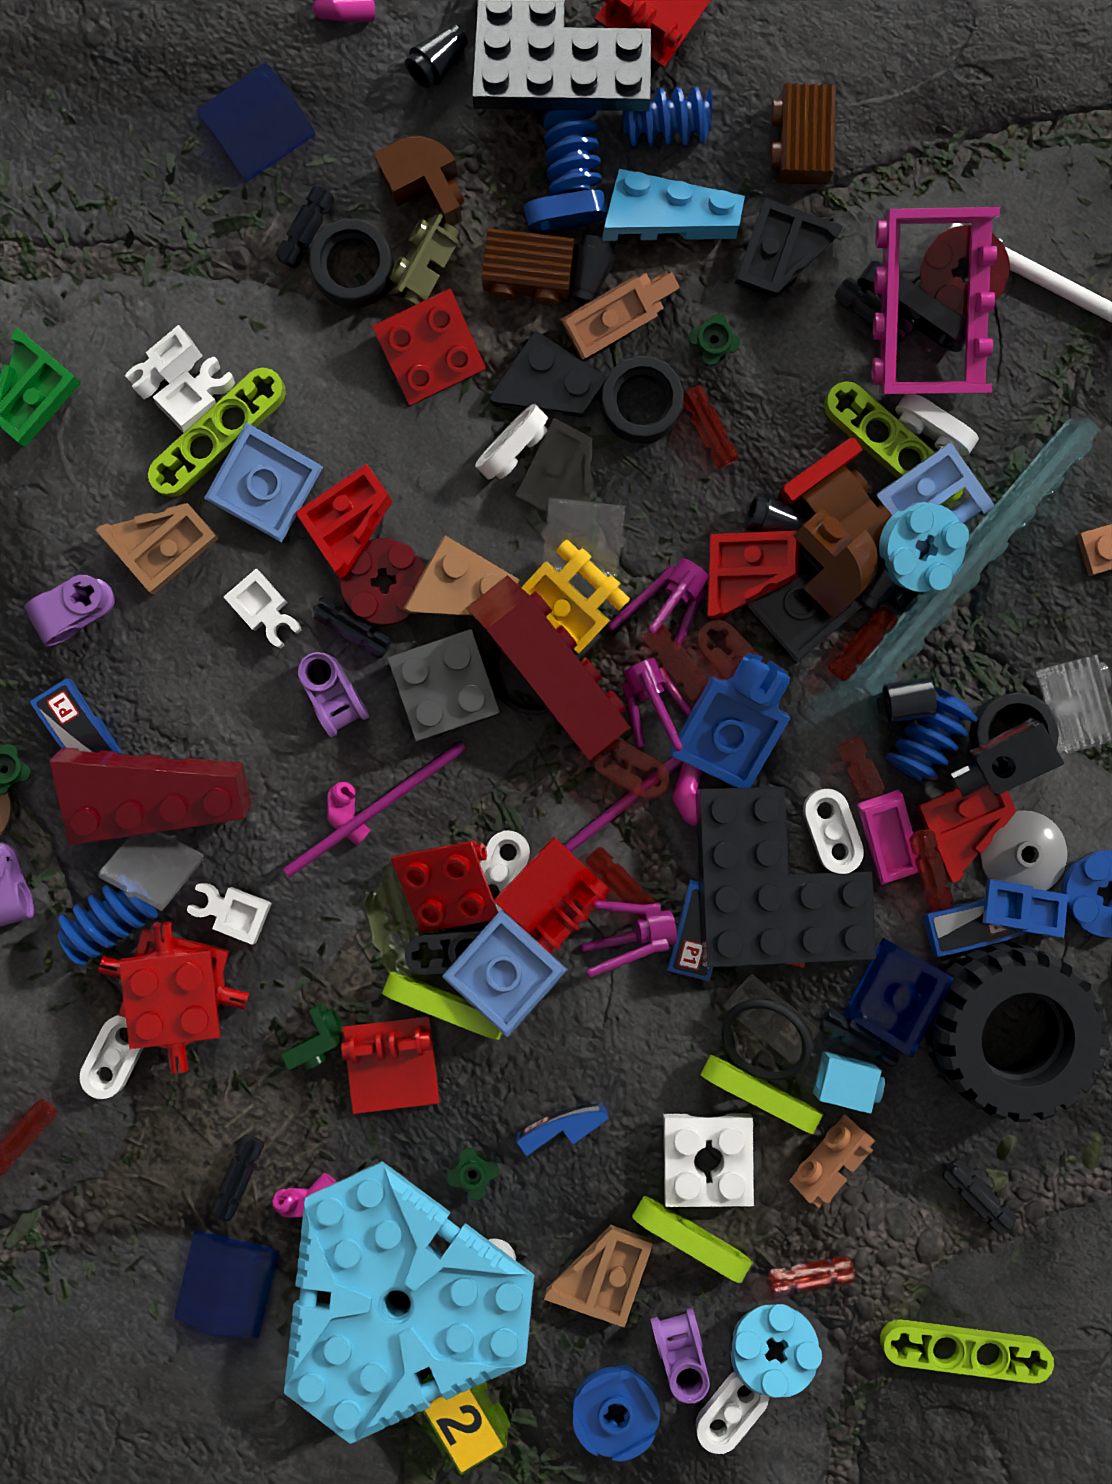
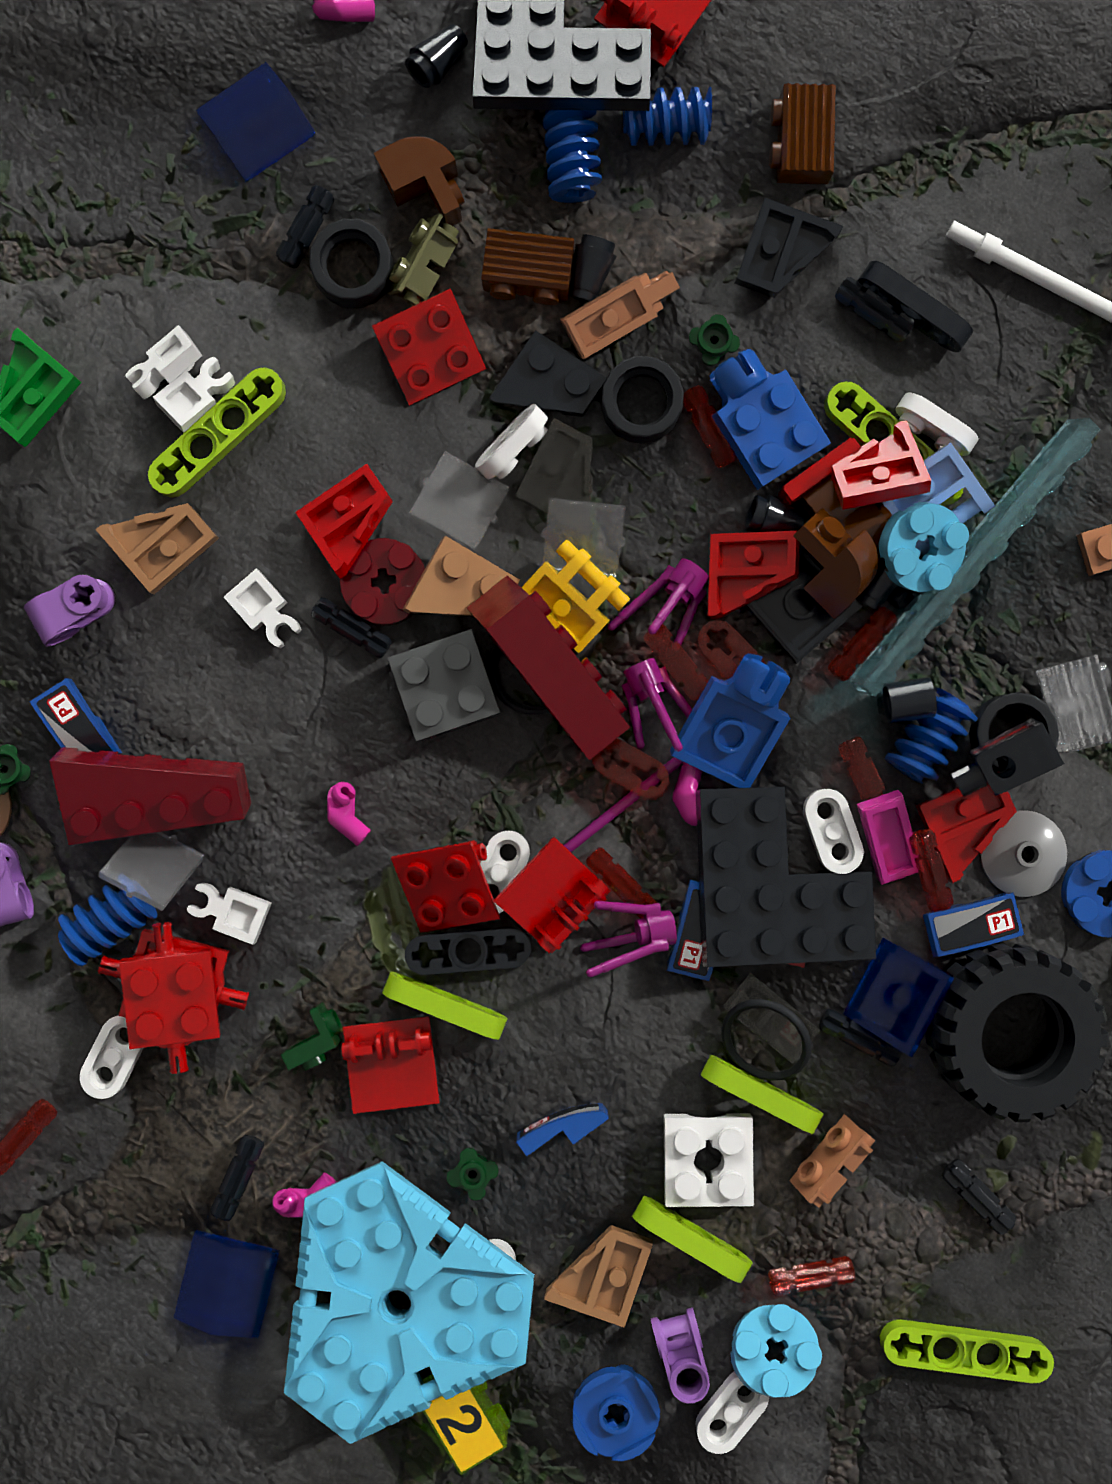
(263, 482): medium blue tile -> none
(332, 695): medium lavender piece -> none
(374, 809): magenta axle -> none
(459, 500): none -> clear piece
(504, 973): medium blue tile -> none
(565, 211): blue beam -> none
(660, 205): dark azure wing -> none
(764, 418): none -> blue plate
(848, 1082): medium azure brick -> none
(882, 471): none -> wing
(943, 257): dark red plate -> none
(979, 298): dark pink window -> none
(1025, 909): blue slope -> none

